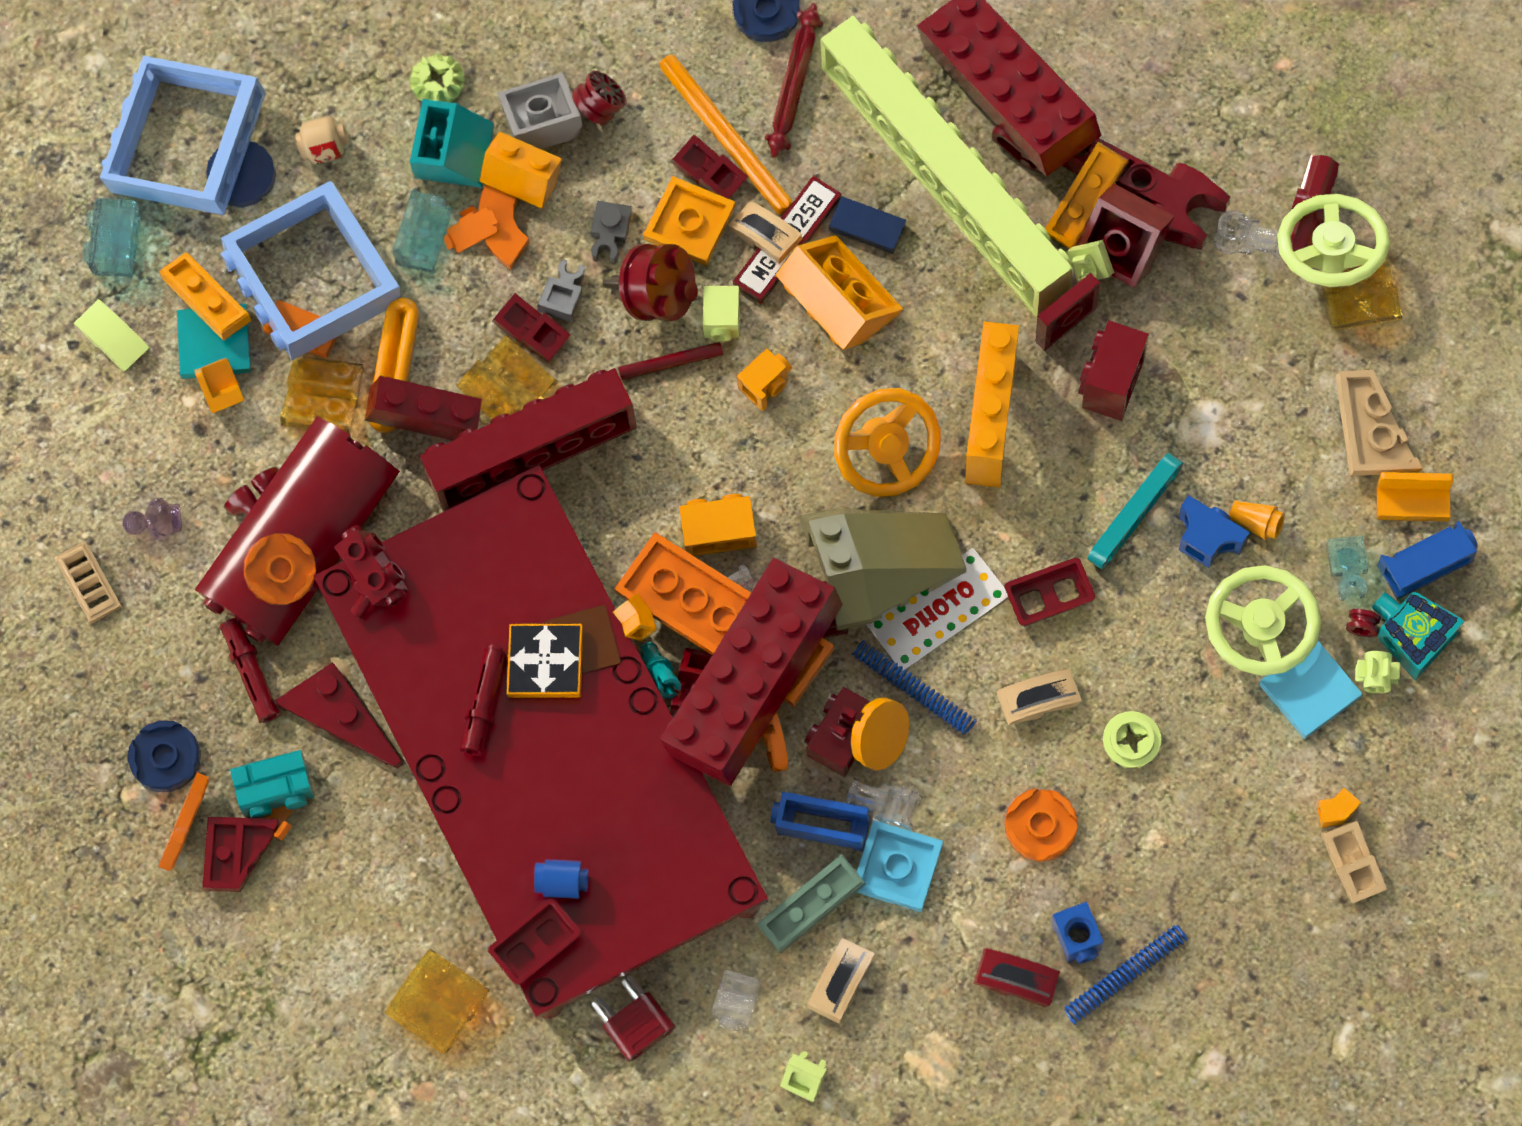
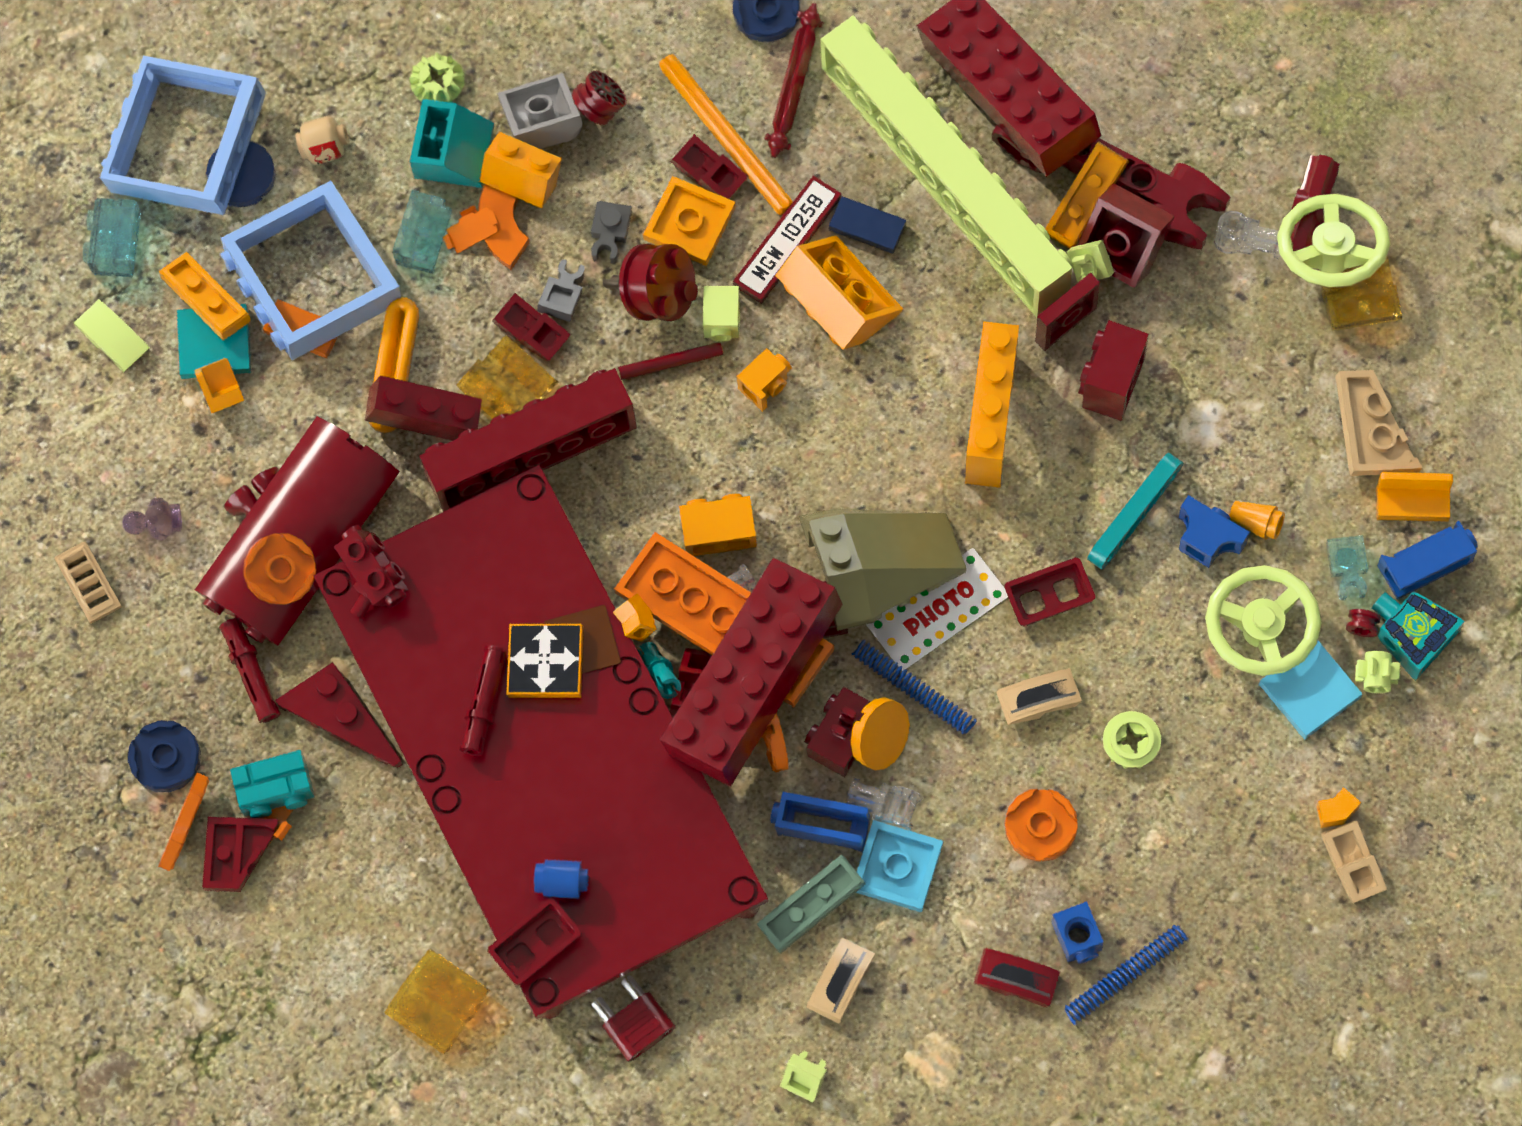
(322, 390): clear yellow slope -> none
(736, 1000): clear brick -> none
(765, 230): tan slope -> none
(887, 441): light orange piece -> none

